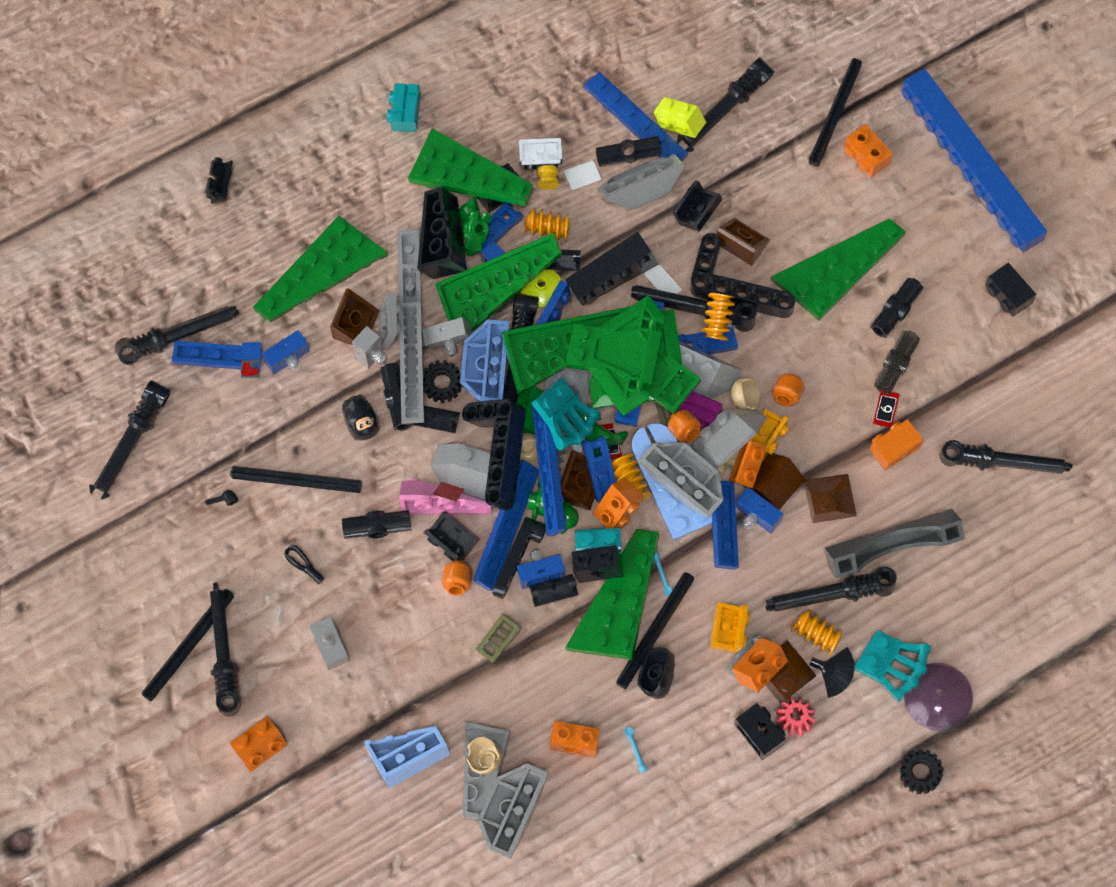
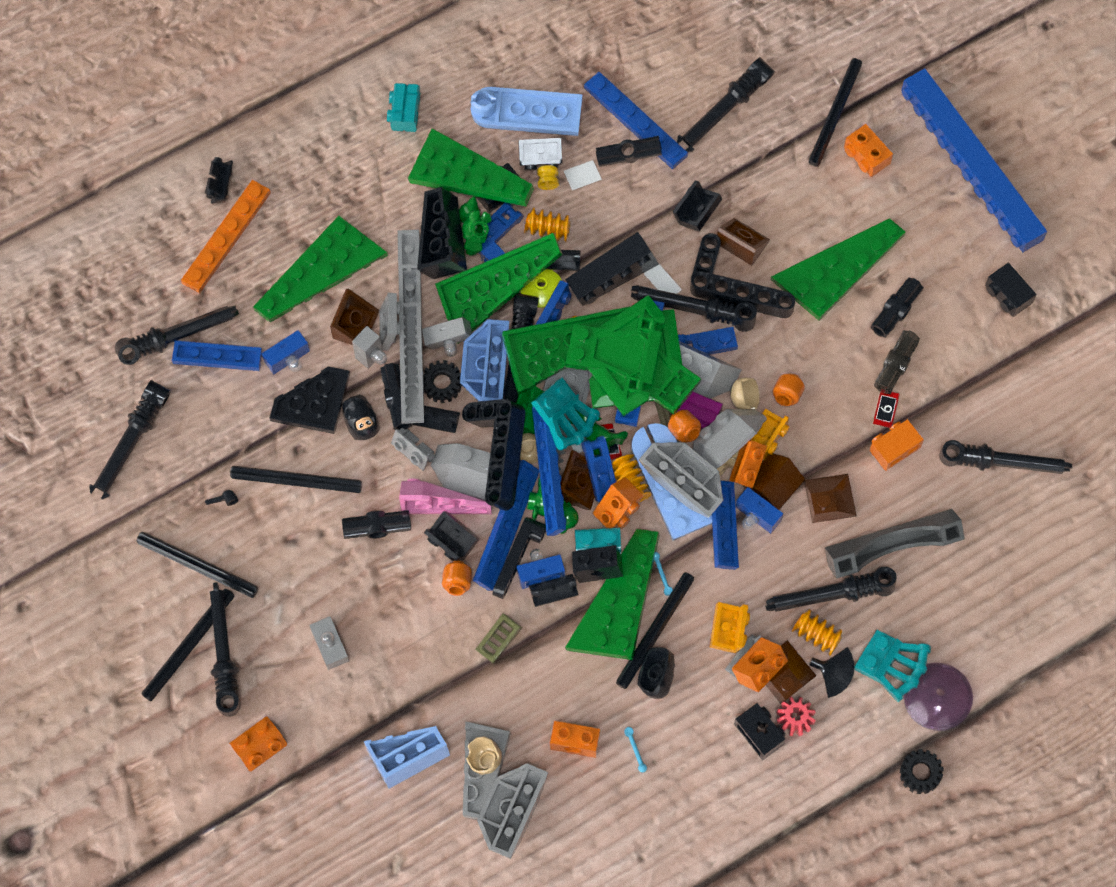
(197, 564): none -> black axle
(225, 236): none -> orange plate
(250, 359): sticker -> none
(309, 569): black piece -> none
(314, 402): none -> black plate
(405, 442): none -> light grey hinge
(448, 491): red sticker -> none
(527, 110): none -> light blue plate
(643, 182): light grey wedge -> none
(679, 117): neon yellow brick -> none
(718, 316): light orange piece -> none

